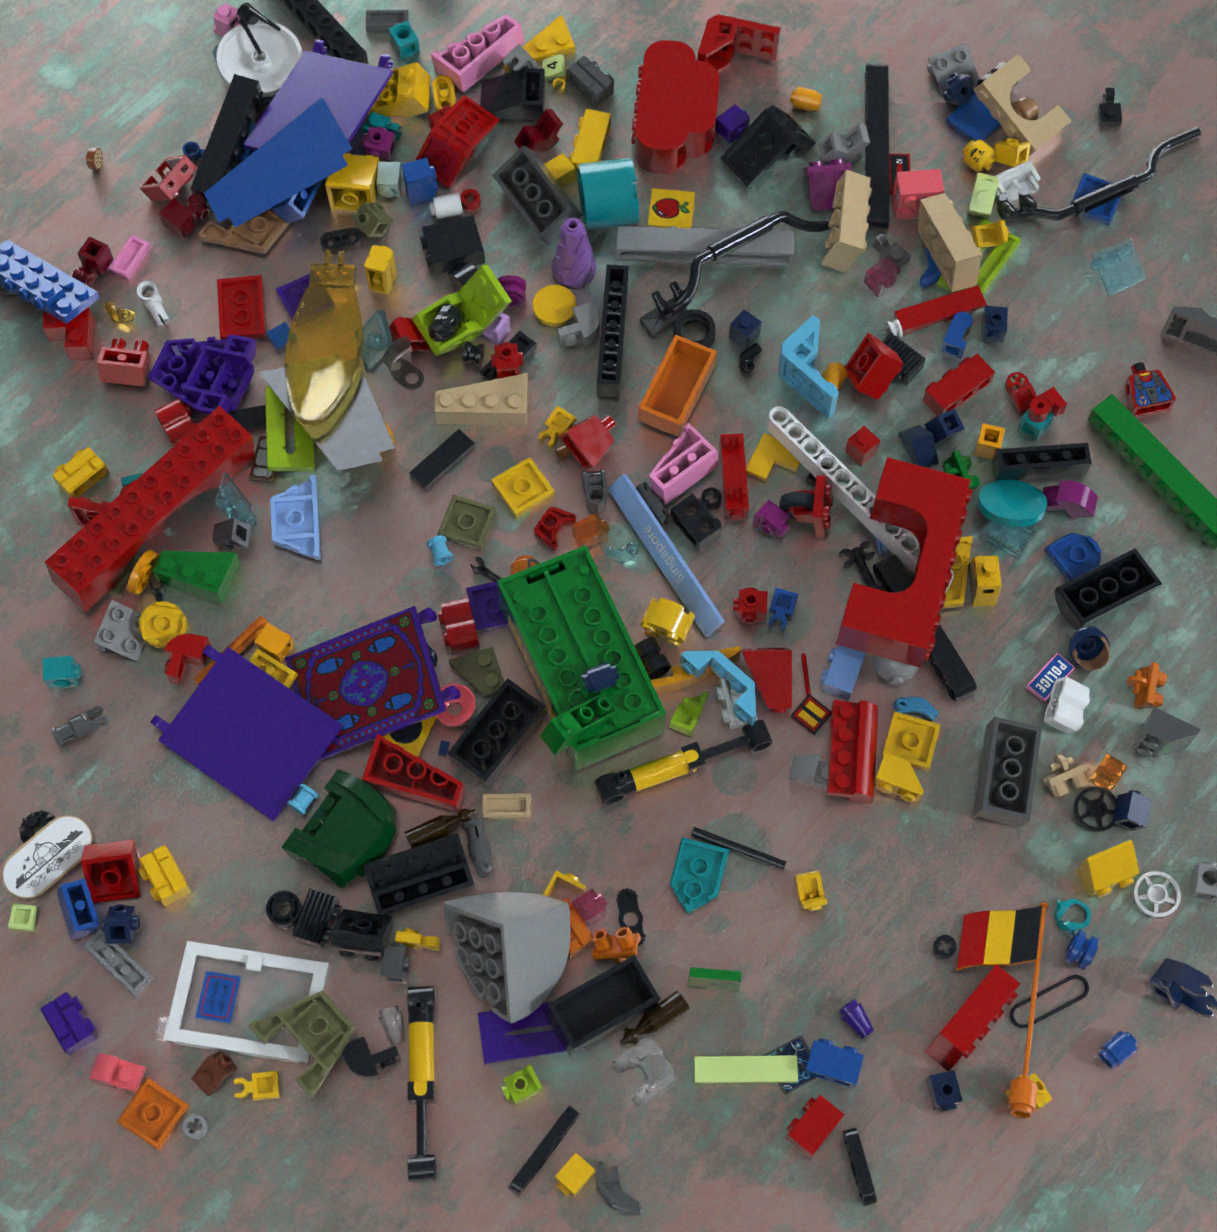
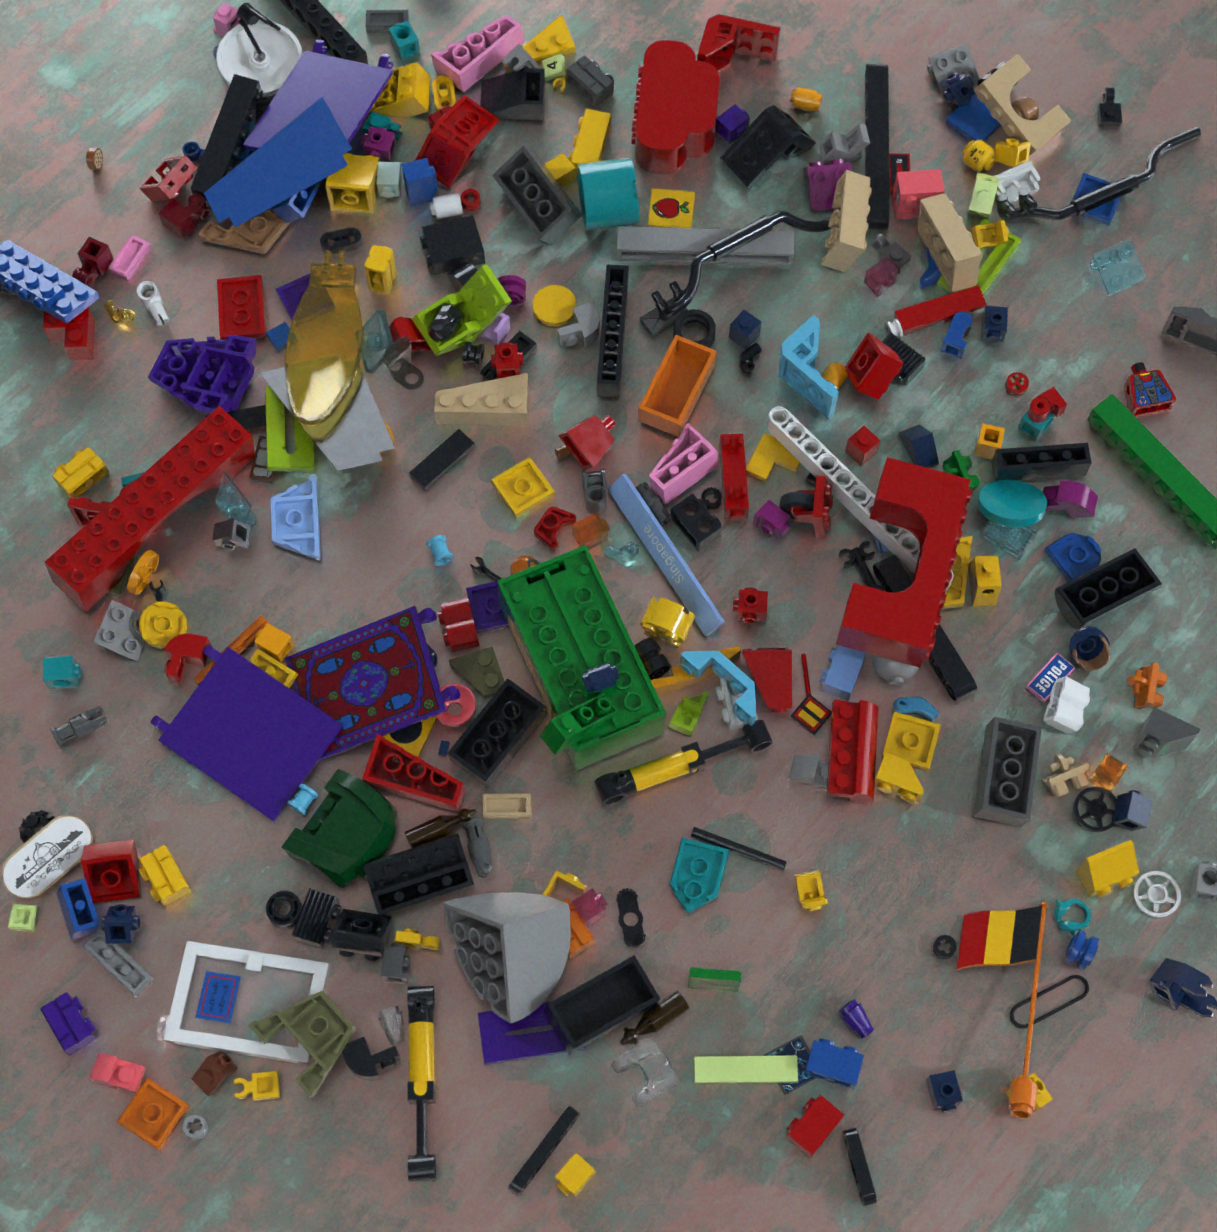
(124, 365): red brick -> none
(175, 420): red brick -> none
(198, 573): green wedge -> none
(372, 219): olive brick -> none
(467, 522): olive tile -> none
(531, 1088): lime brick -> none
(542, 135): dark red brick -> none
(557, 423): yellow plate -> none
(573, 259): medium lavender cone -> none
(611, 1191): dark grey piece -> none
(617, 946): orange hips -> none
(782, 606): blue plate -> none
(945, 426): dark blue brick -> none
(958, 385): red brick -> none
(973, 1017): red wedge -> none
(1022, 397): red tile -> none
(1118, 1049): blue brick -> none

